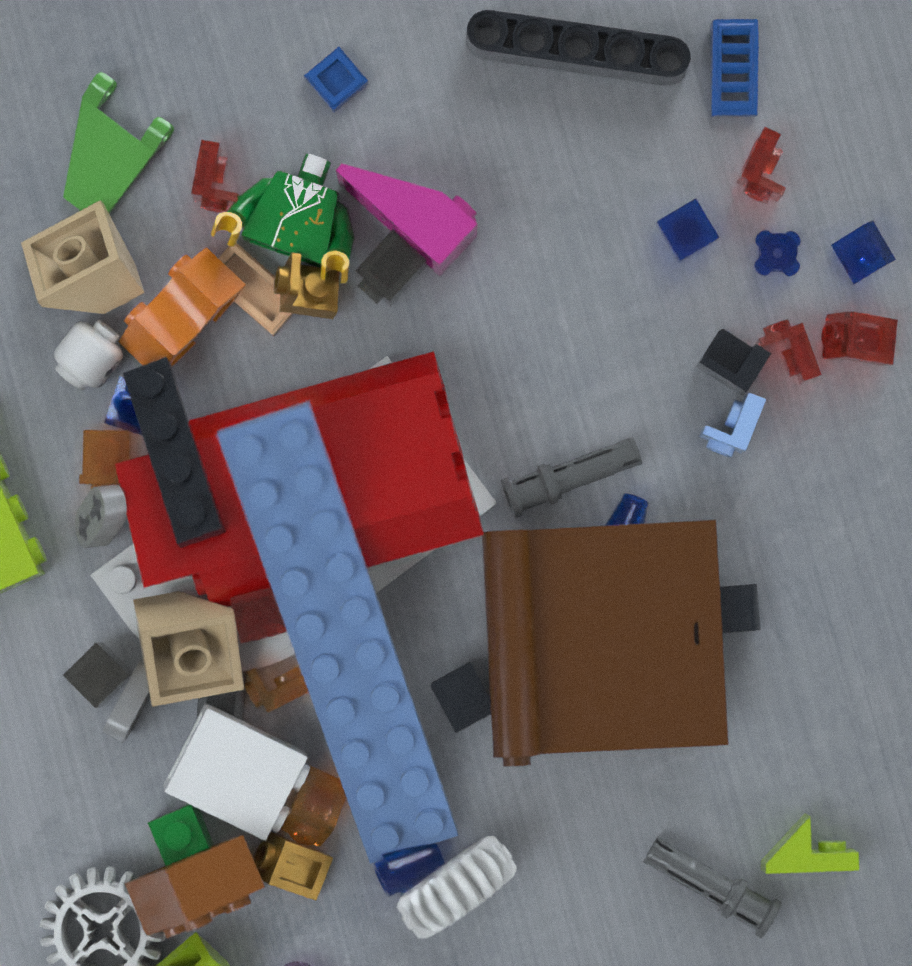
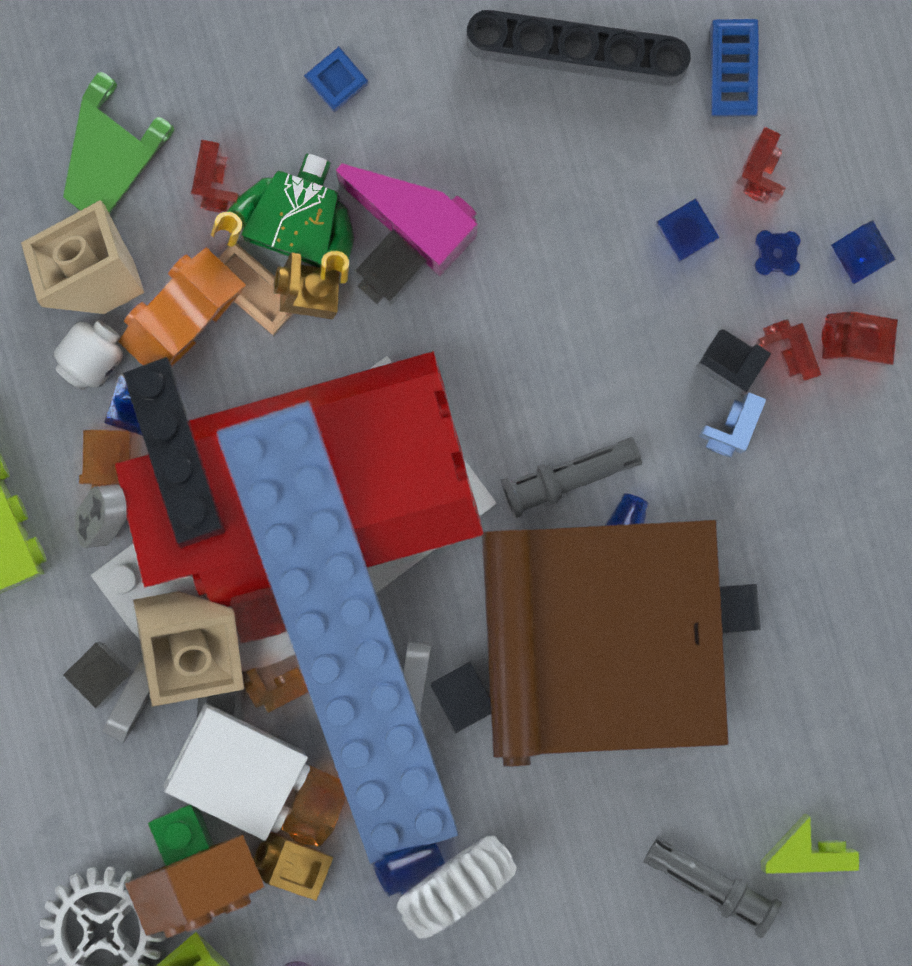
(416, 671): none -> light grey beam

